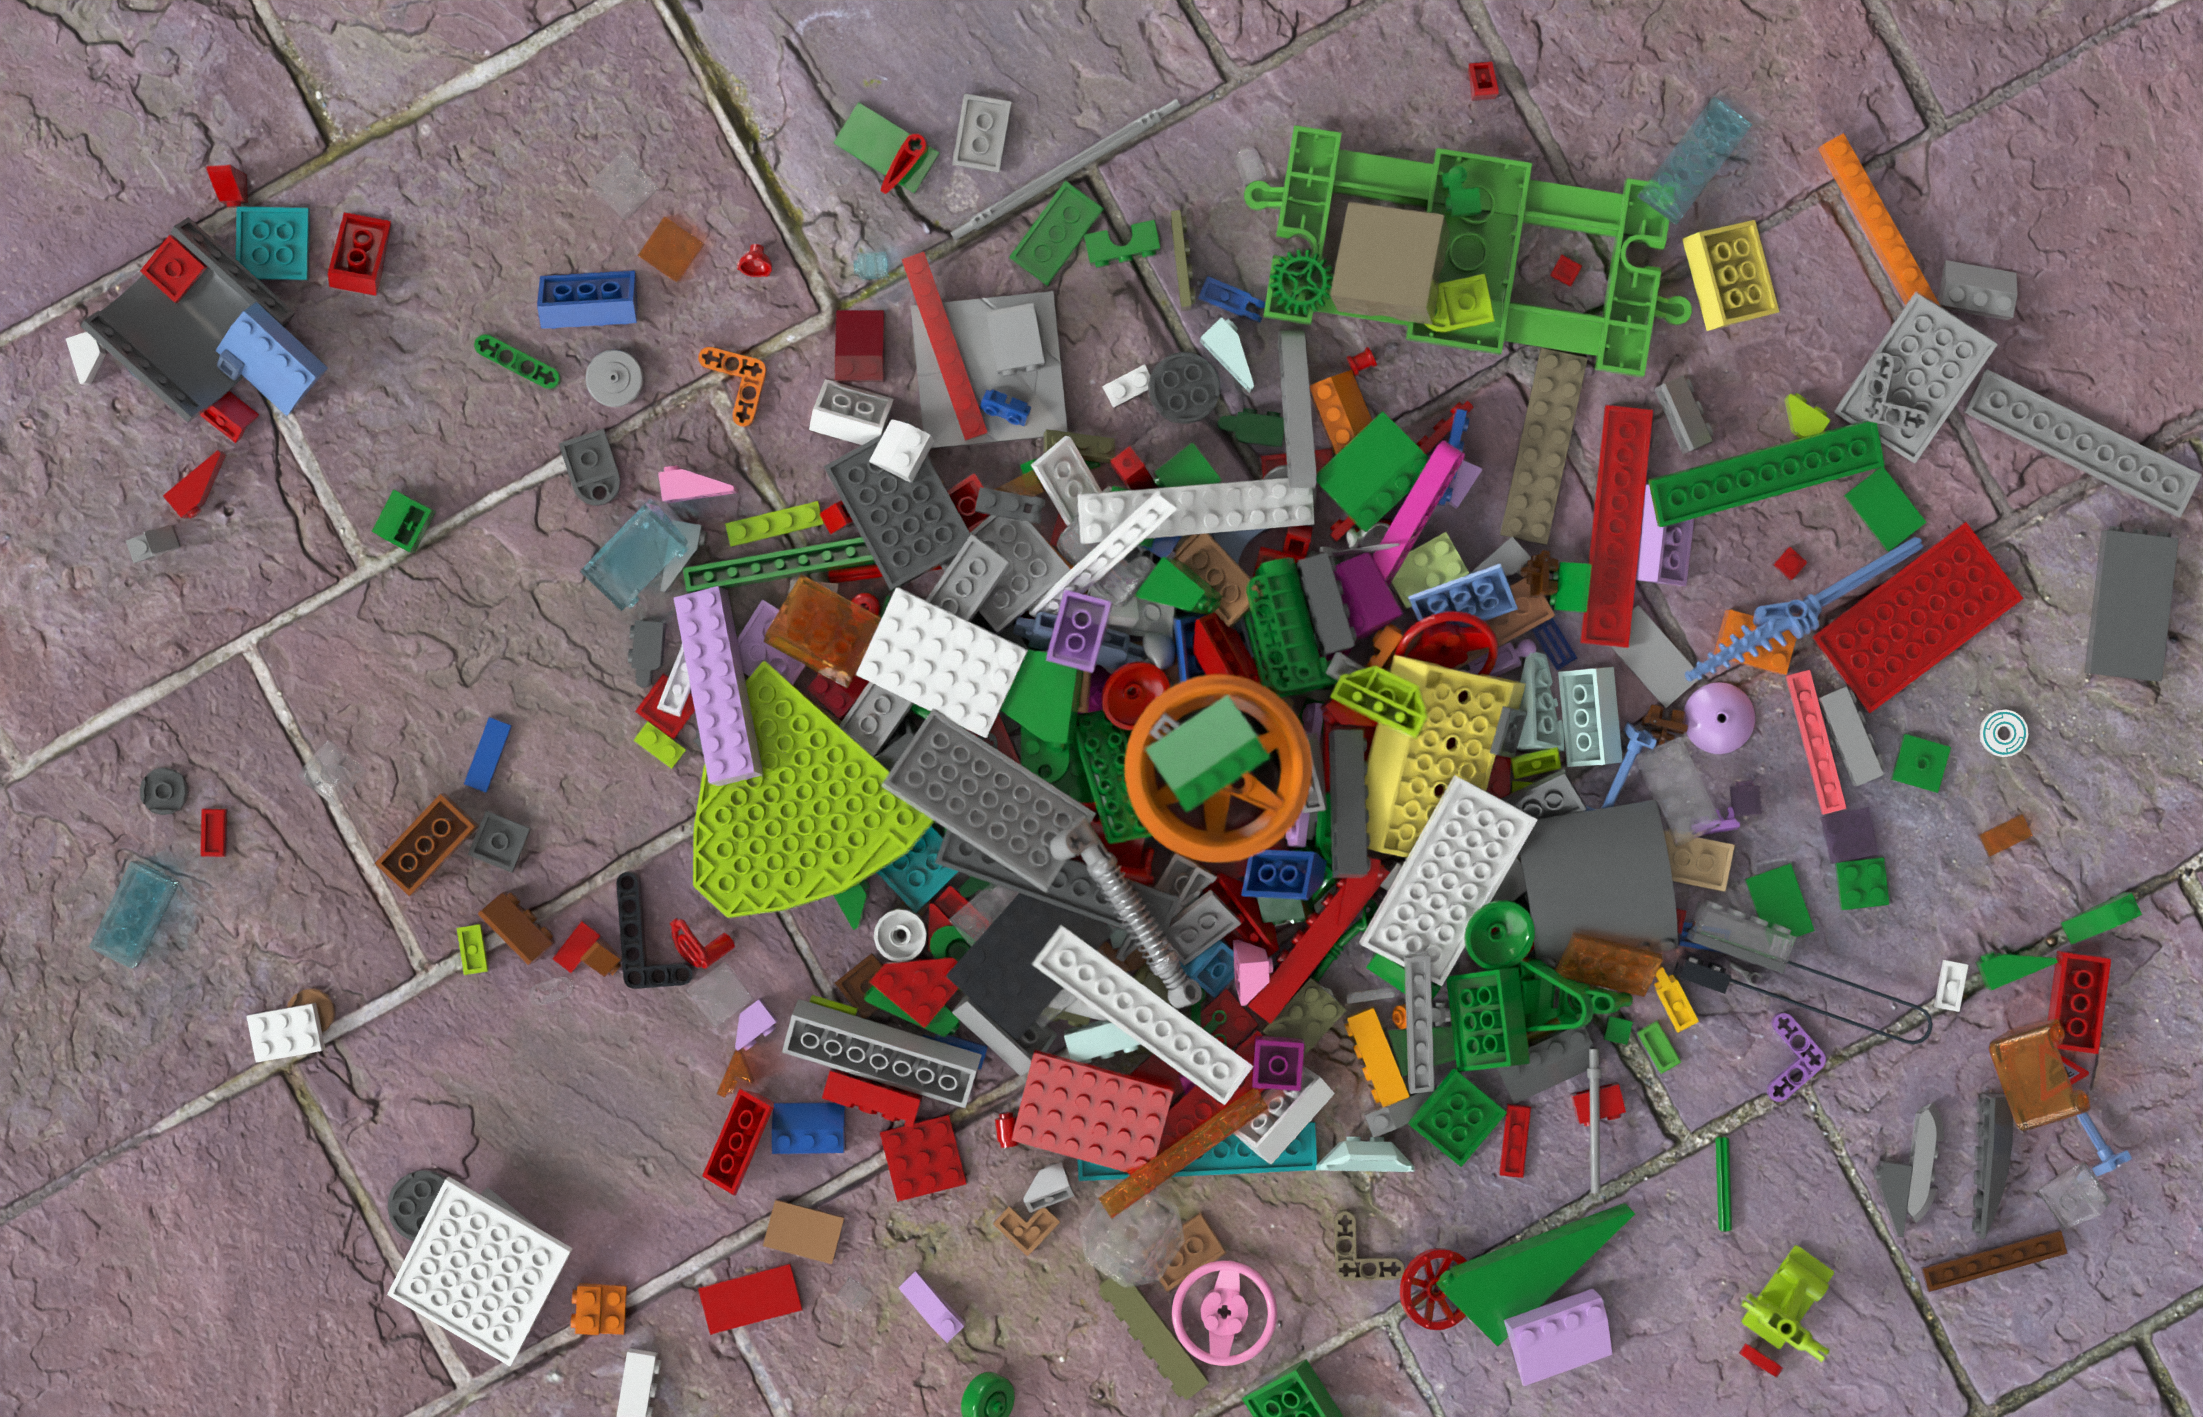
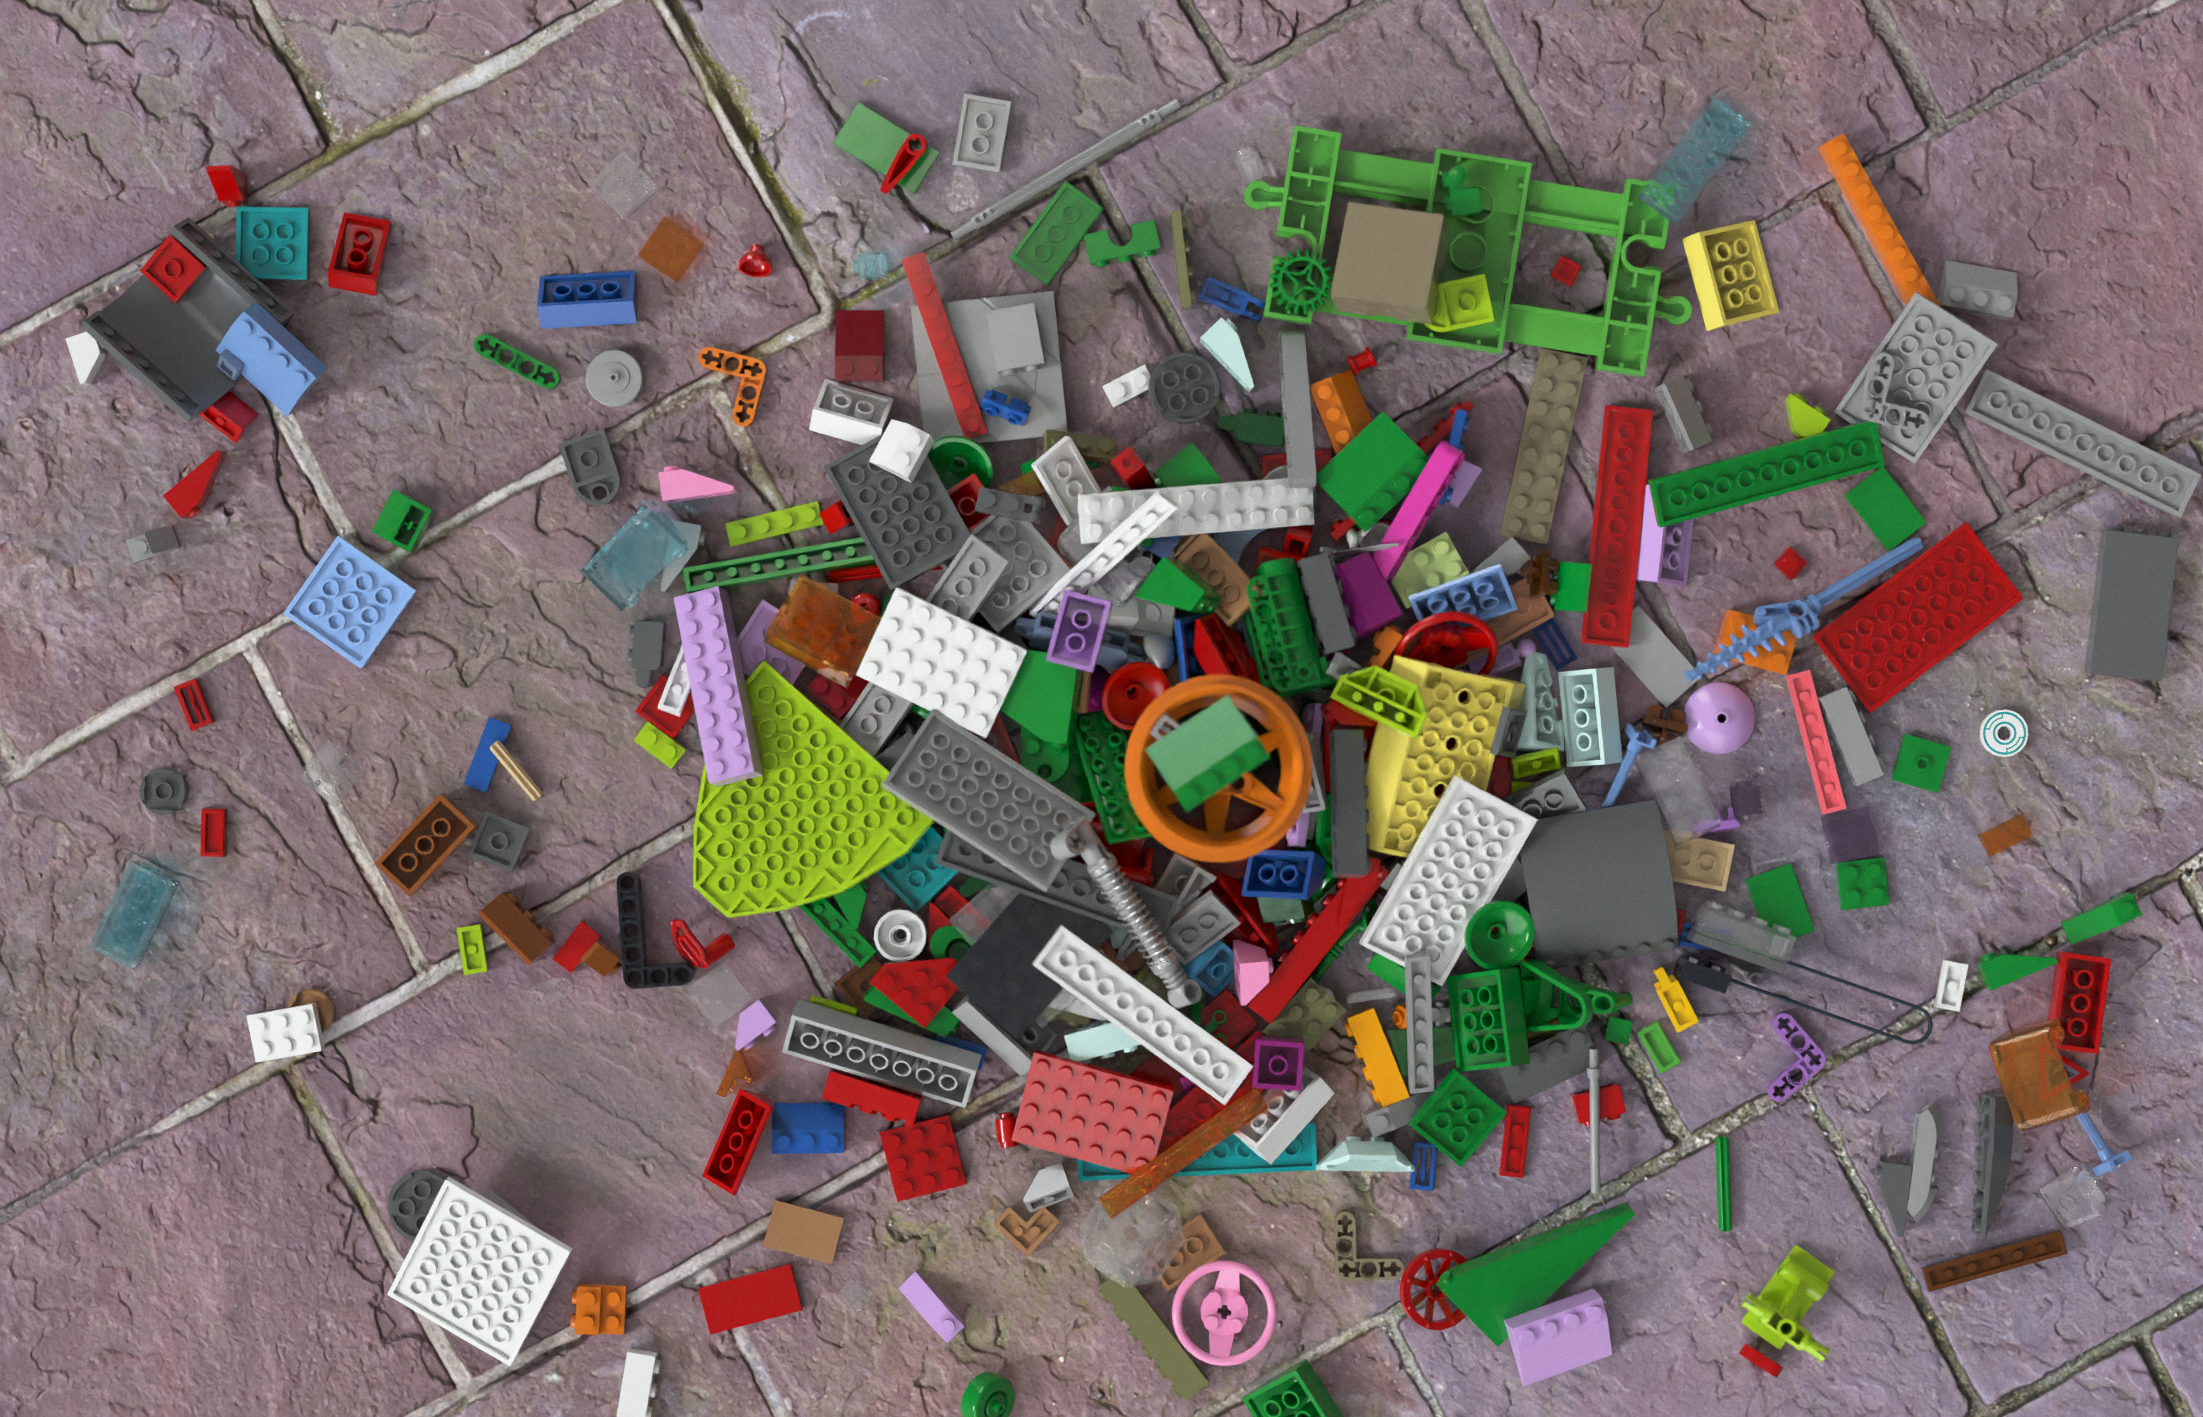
(187, 685): none -> red tile
(350, 602): none -> light blue plate
(516, 770): none -> tan axle
(840, 931): none -> green plate
(949, 449): none -> green dish
(1421, 1186): none -> blue tile
(1483, 81): red slope -> none
(1609, 964): clear orange plate -> none

